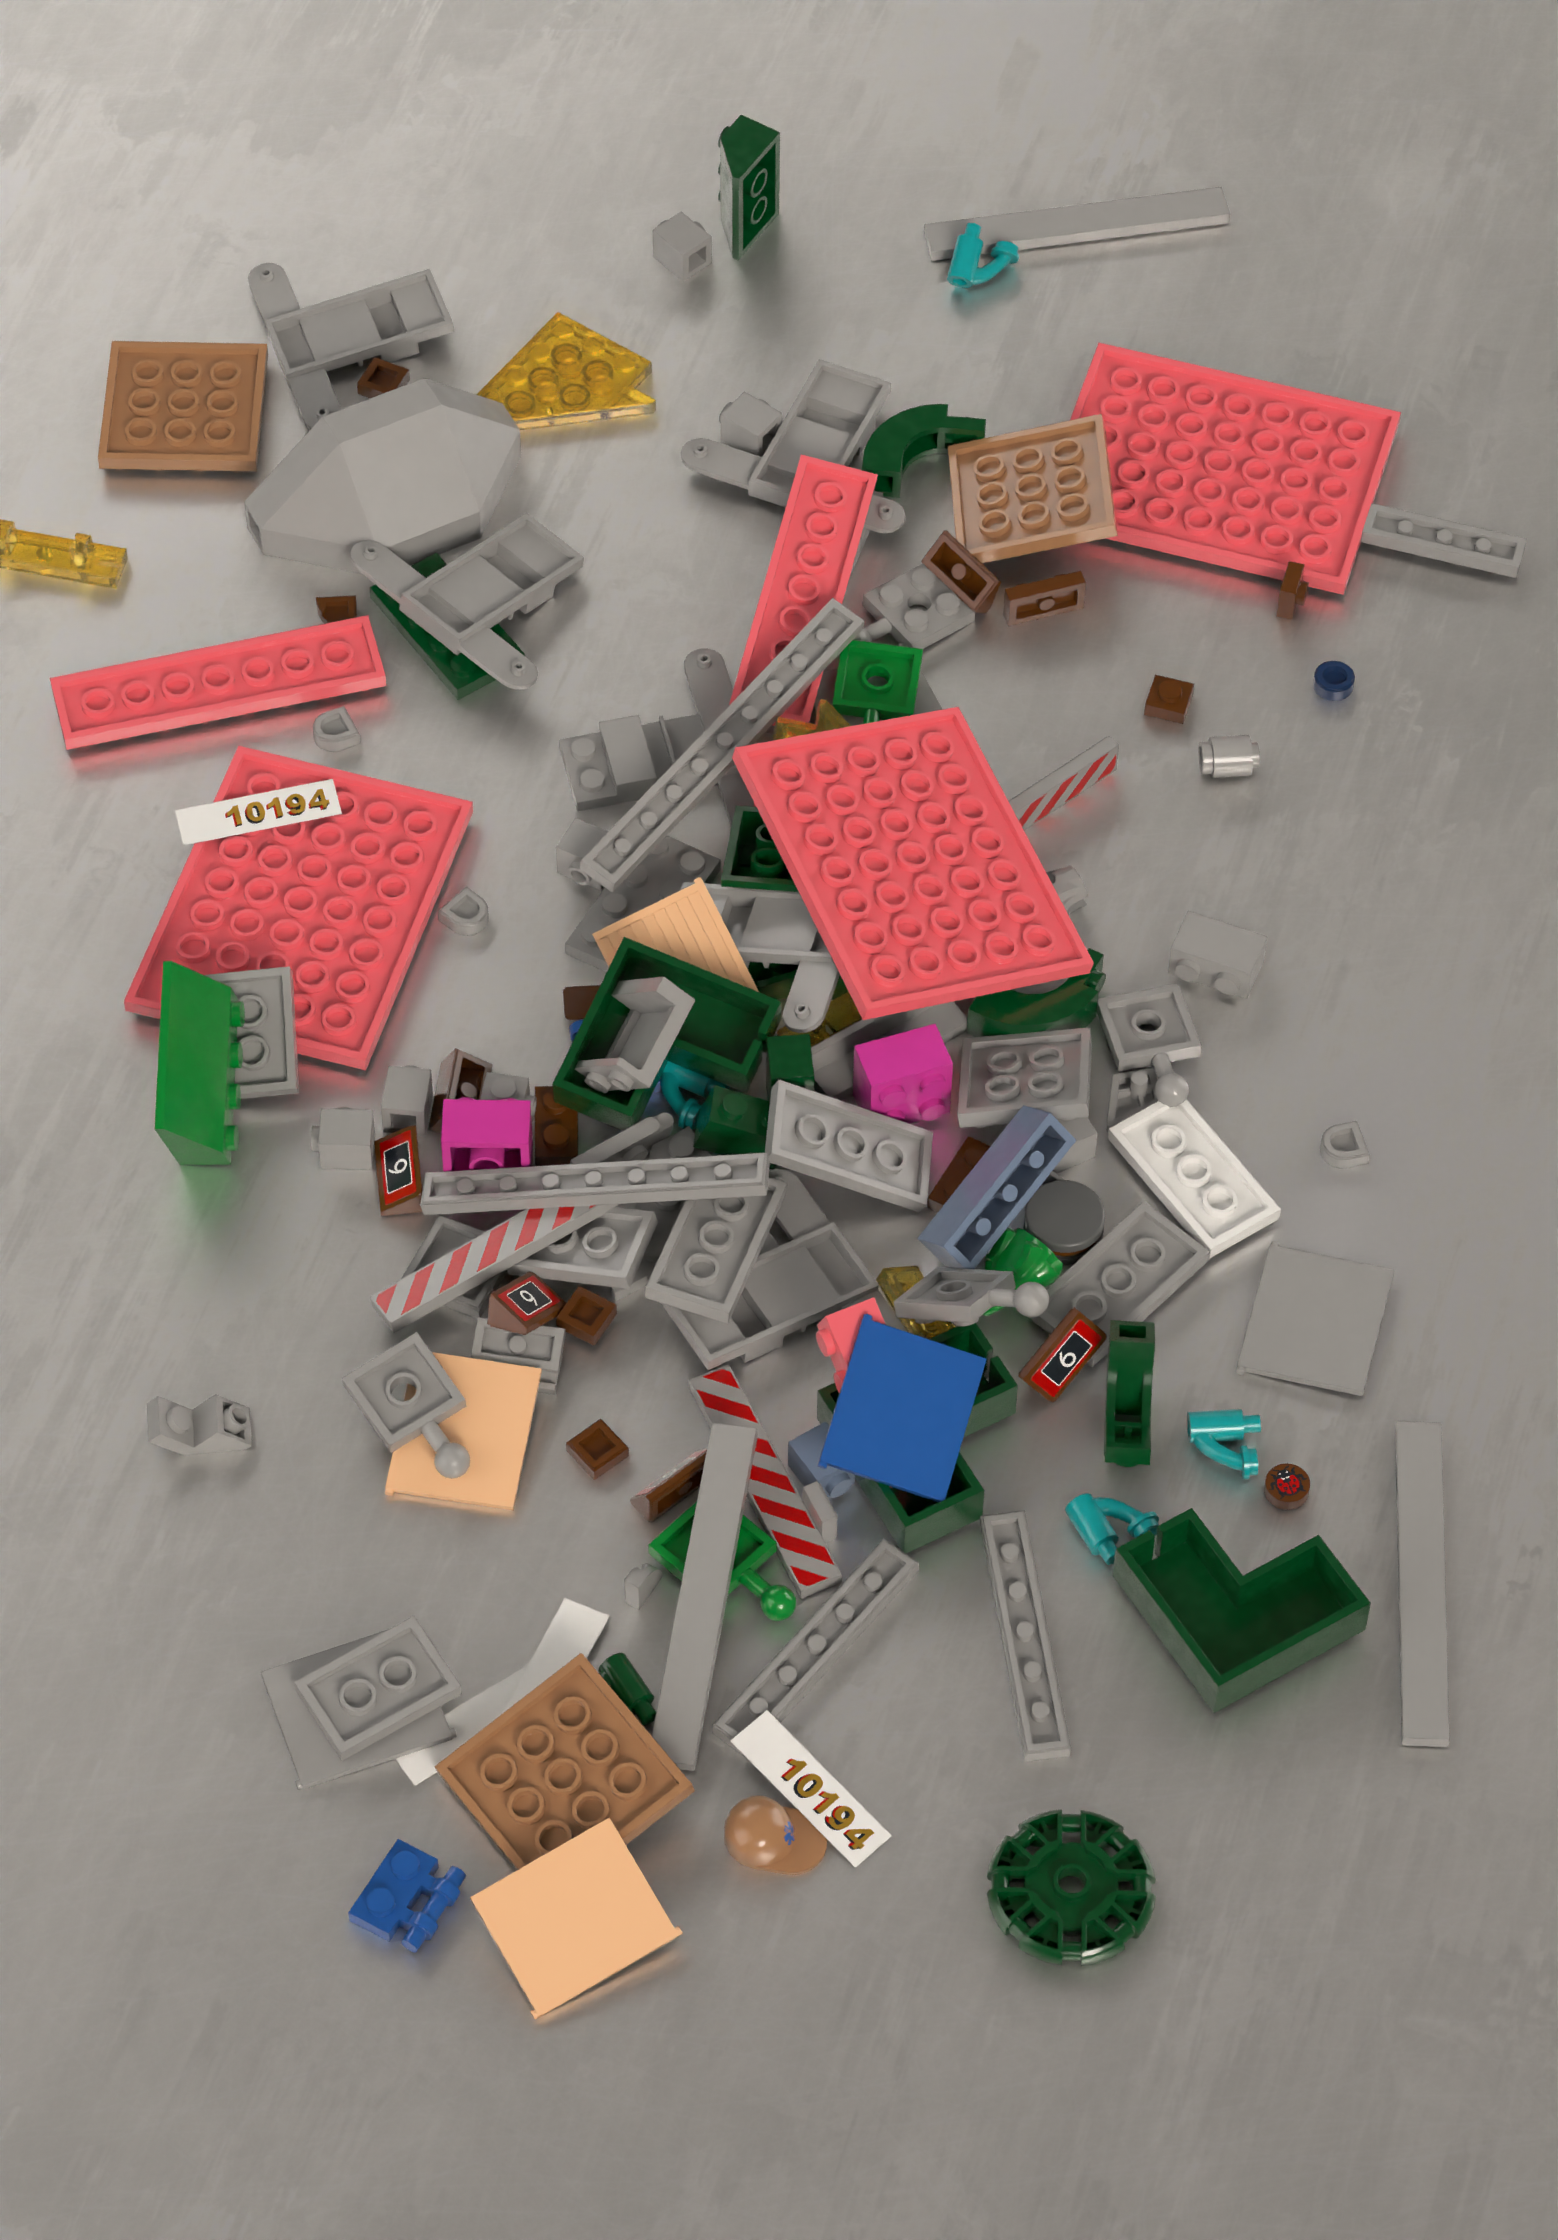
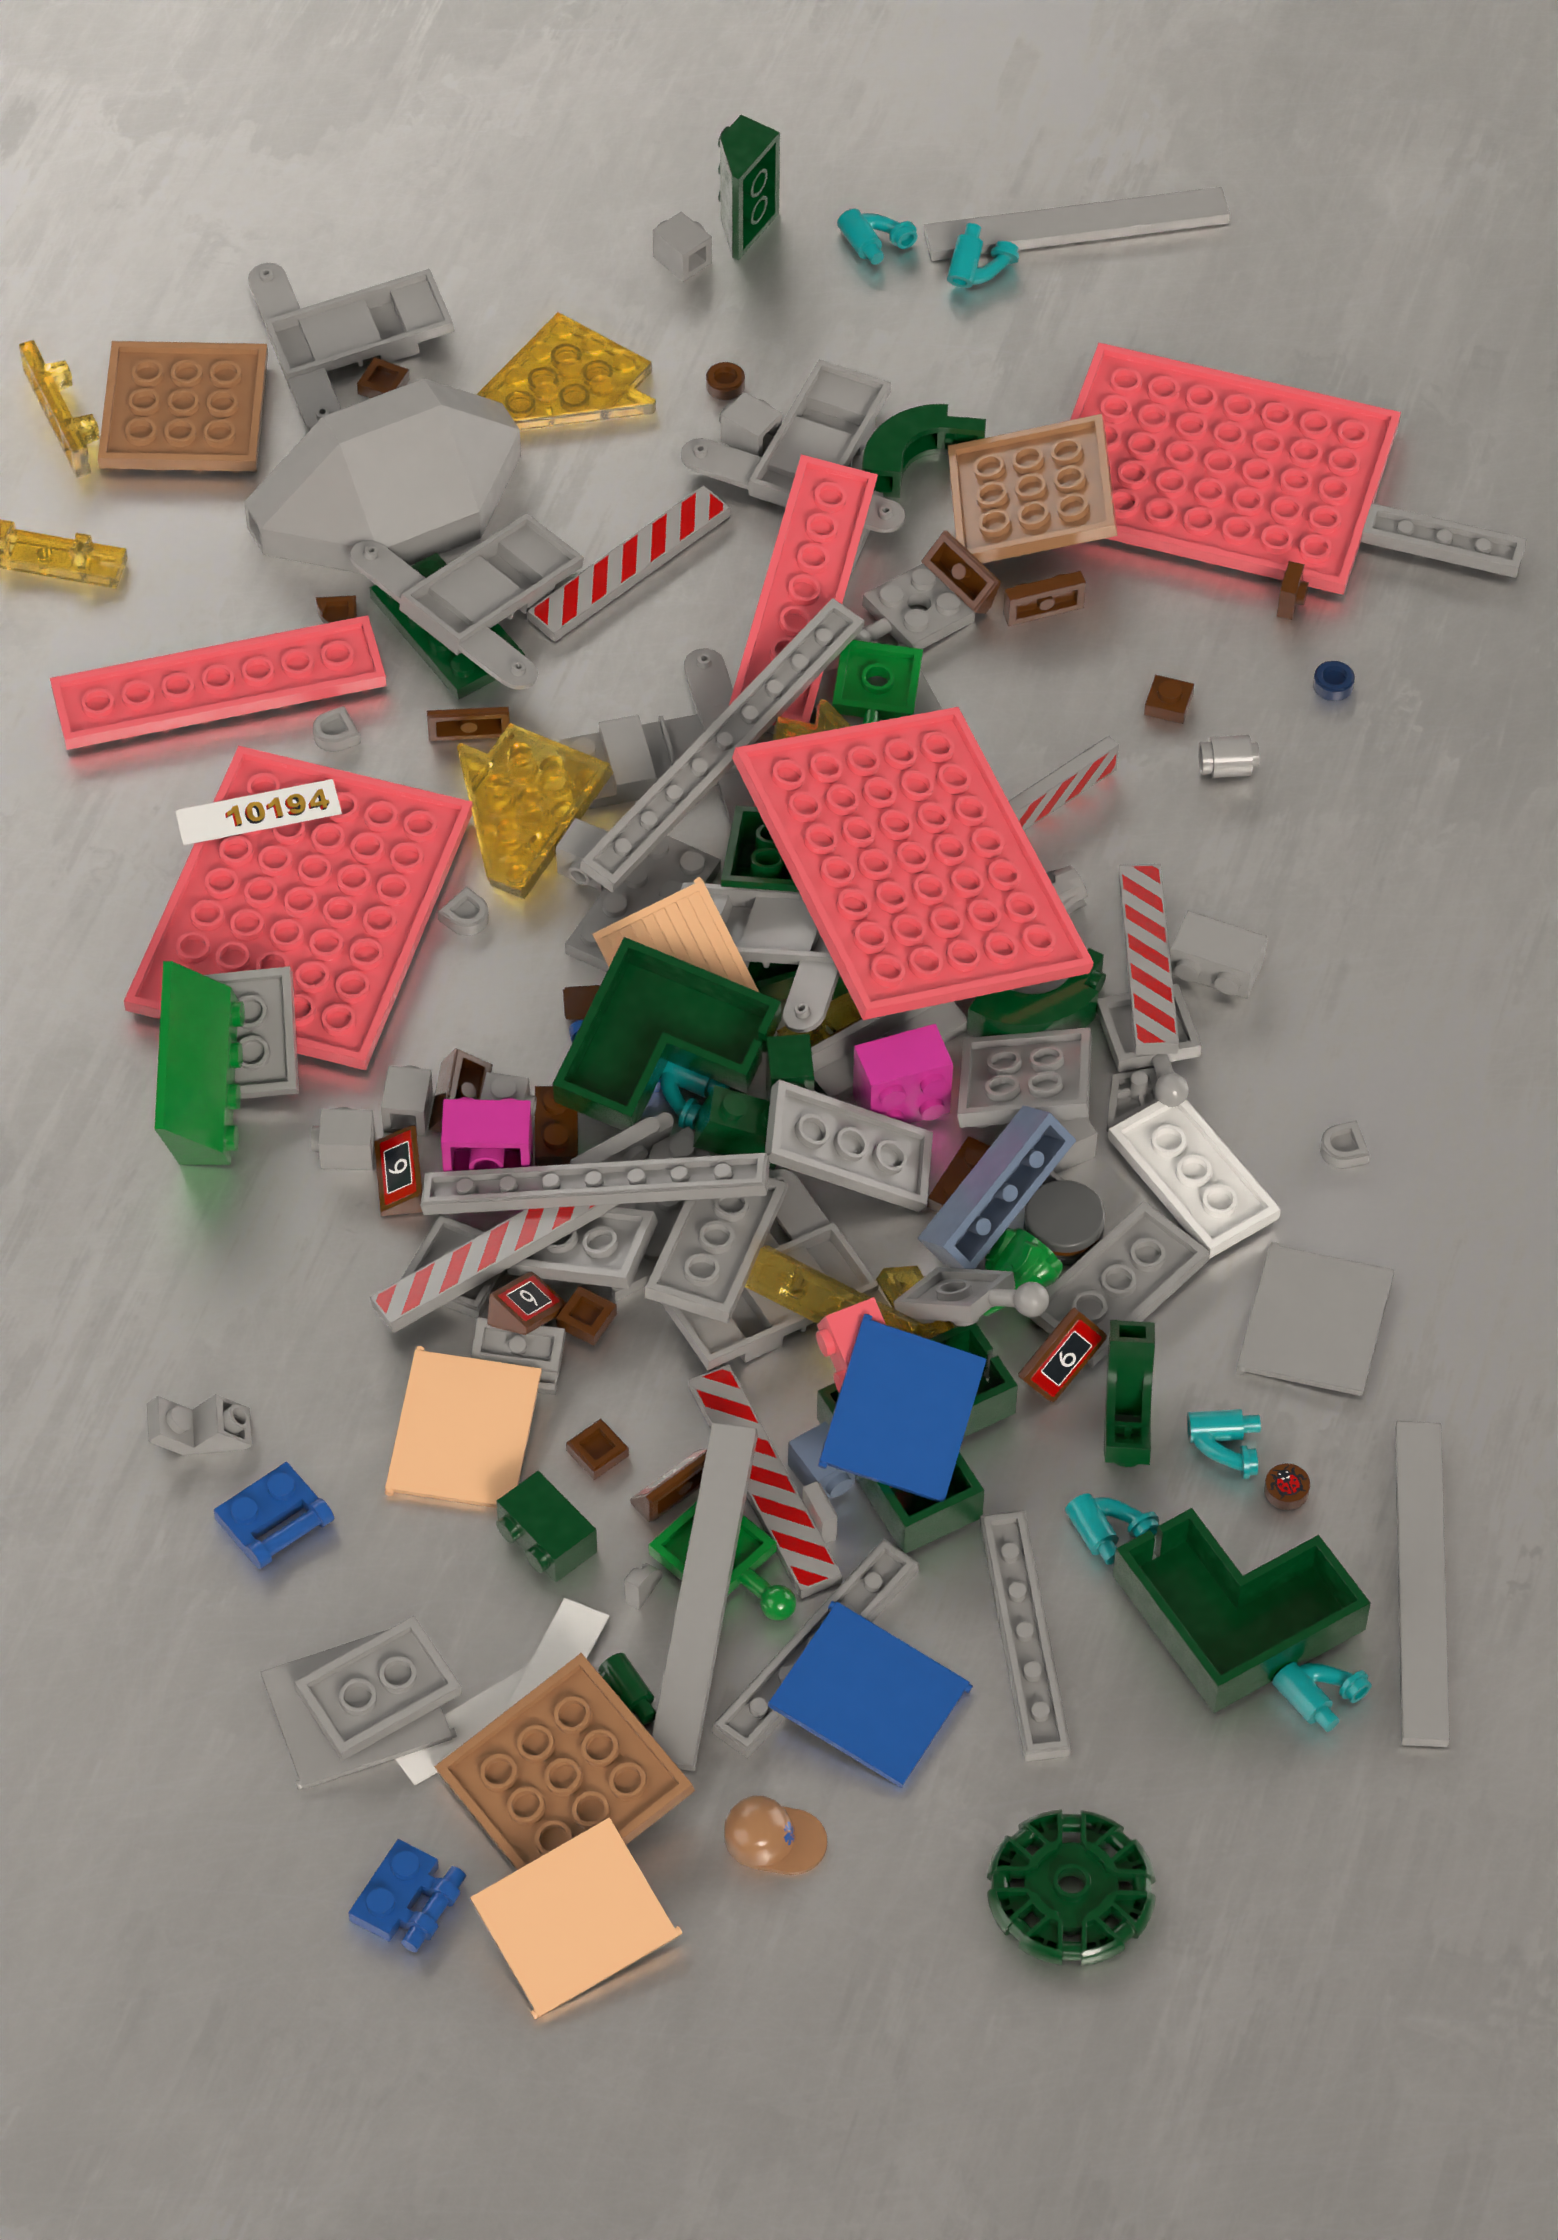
(46, 383): none -> clear yellow hinge
(265, 1507): none -> blue plate
(403, 1421): light grey plate -> none
(467, 723): none -> reddish brown slope
(526, 801): none -> clear yellow wing
(546, 1527): none -> dark green brick
(628, 563): none -> light grey tile
(645, 1037): light grey panel -> none
(725, 381): none -> reddish brown tile
(811, 1291): none -> clear yellow hinge
(811, 1788): white sticker -> none
(860, 233): none -> teal plant
(869, 1694): none -> blue piece
(1148, 960): none -> tile
(1300, 1690): none -> teal plant

